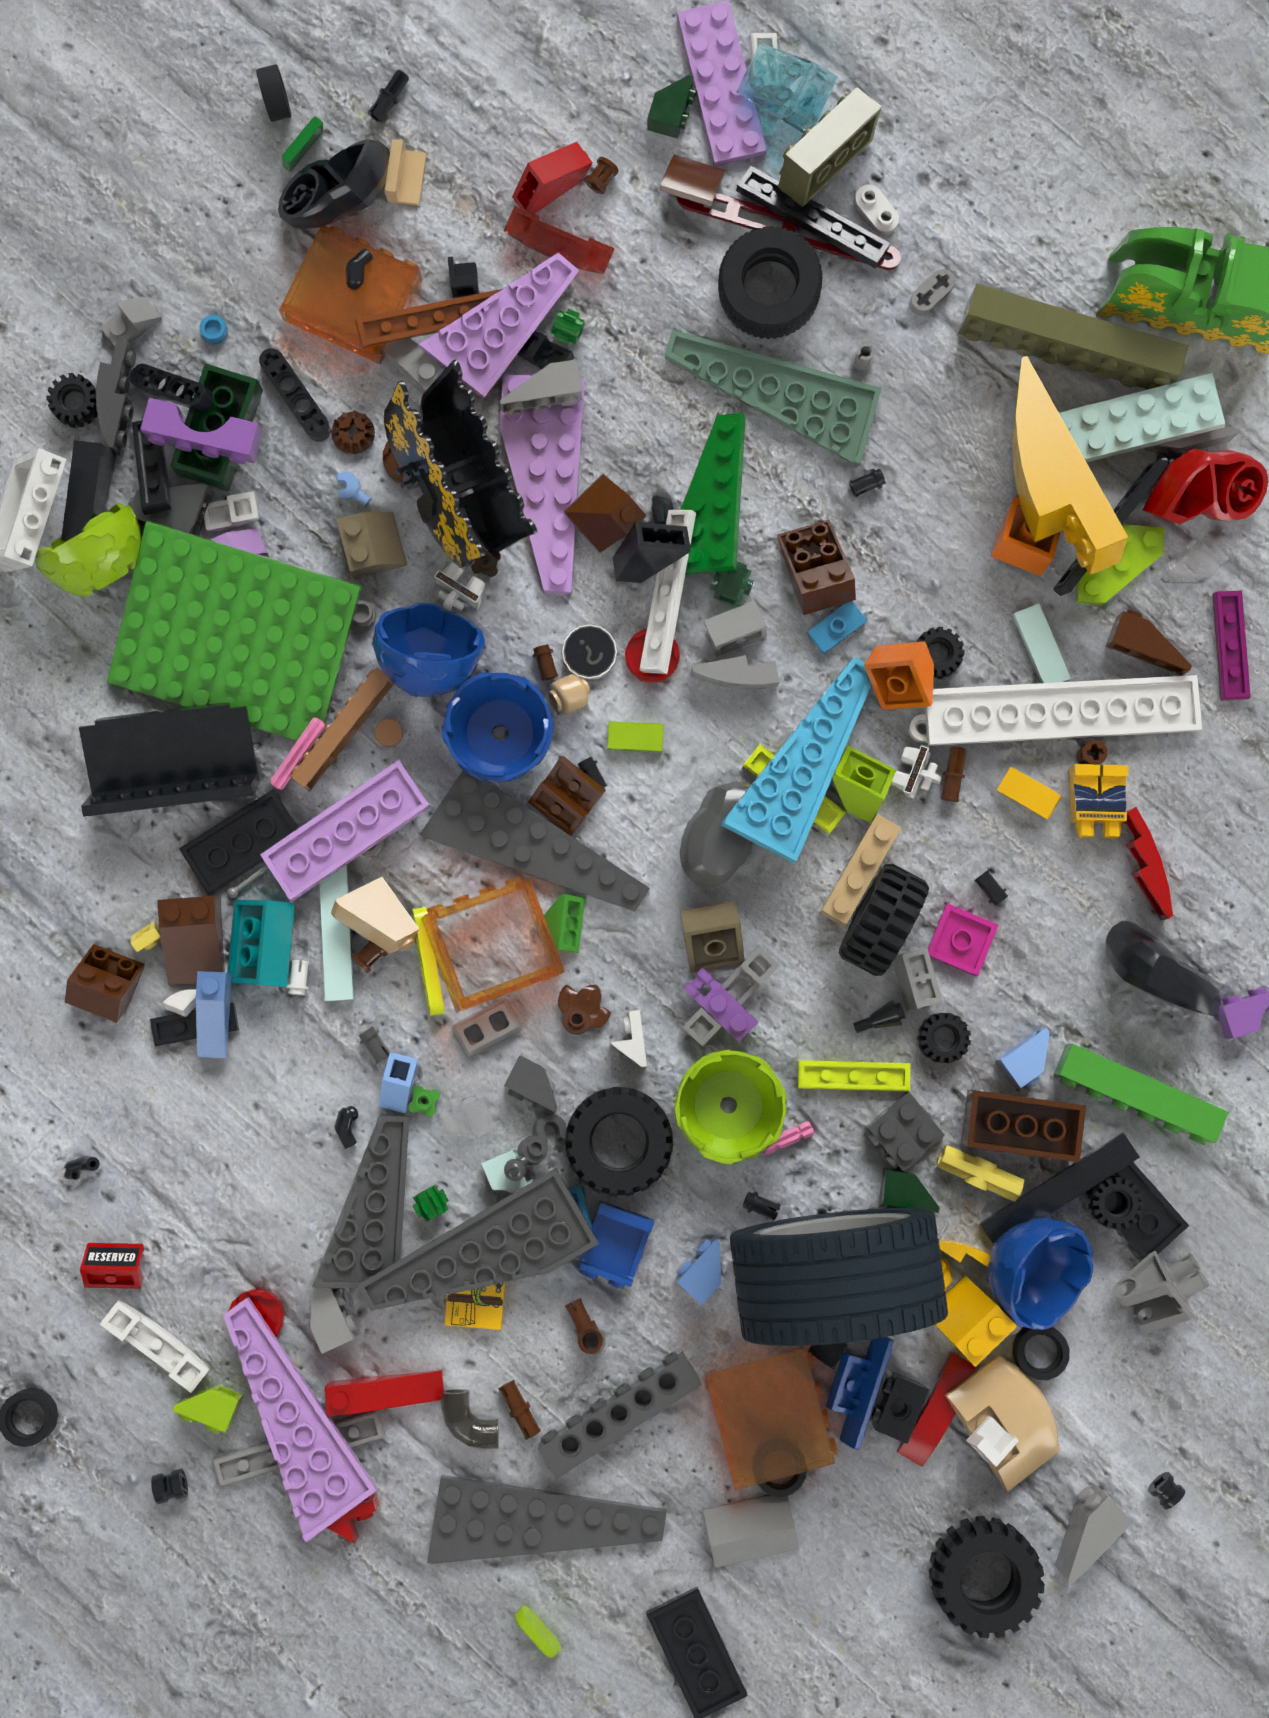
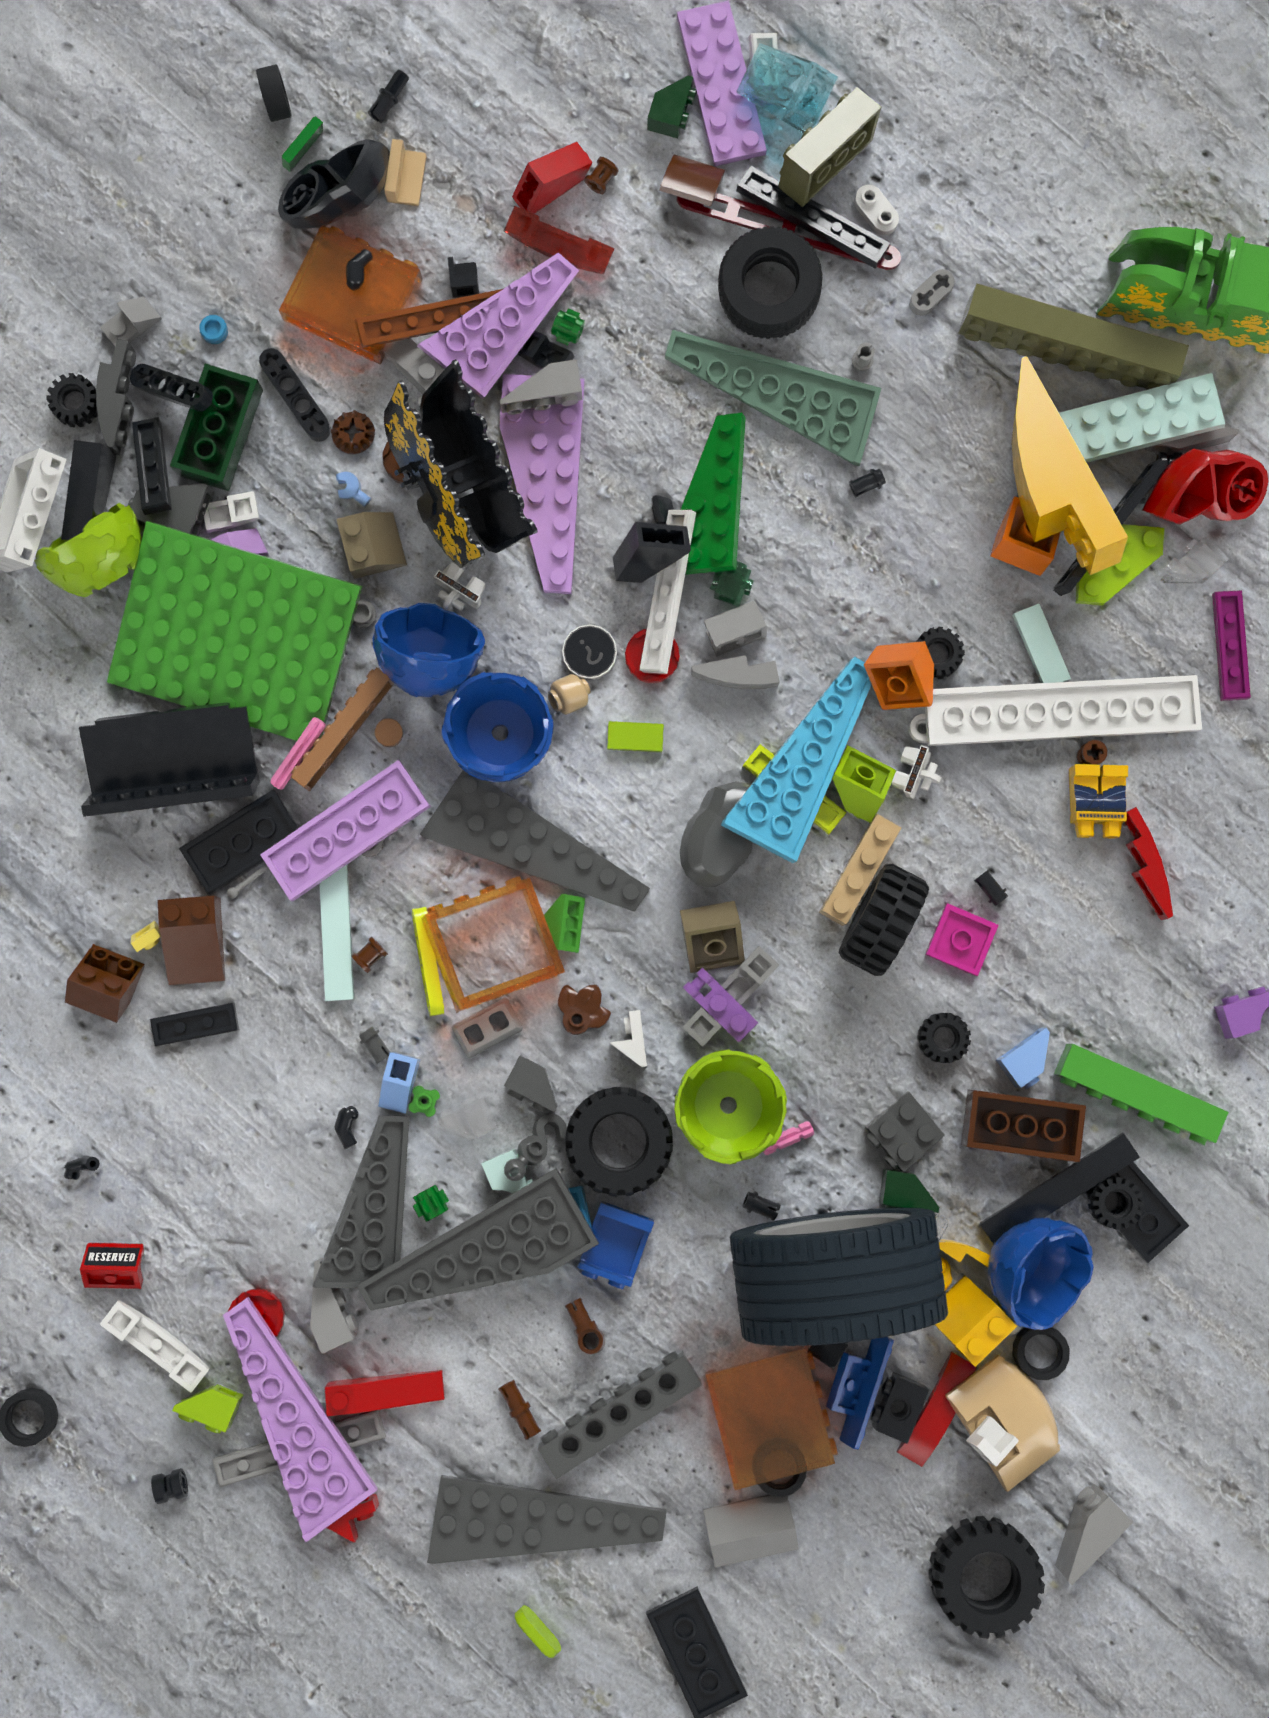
(181, 1002): white tile -> none
(212, 1013): medium blue slope -> none
(235, 439): medium lavender arch -> none
(261, 942): teal slope -> none
(298, 979): white pin -> none
(377, 916): slope -> none
(464, 1424): clear smoke cylinder -> none
(476, 1307): yellow tile -> none
(487, 569): dark brown plate -> none
(545, 662): reddish brown pin -> none
(566, 795): reddish brown slope -> none
(590, 768): black pin -> none
(604, 513): reddish brown slope -> none
(703, 1273): medium blue slope -> none
(817, 567): reddish brown slope -> none
(837, 627): dark azure plate -> none
(853, 1075): neon yellow tile -> none
(886, 1016): black cone -> none
(917, 979): light grey hinge -> none
(954, 774): reddish brown axle -> none
(980, 1173): light yellow piece -> none
(1029, 793): yellow slope -> none
(1143, 641): reddish brown slope -> none
(1155, 970): black piece -> none
(1162, 1290): light grey piece -> none
(1166, 1490): black wheel -> none

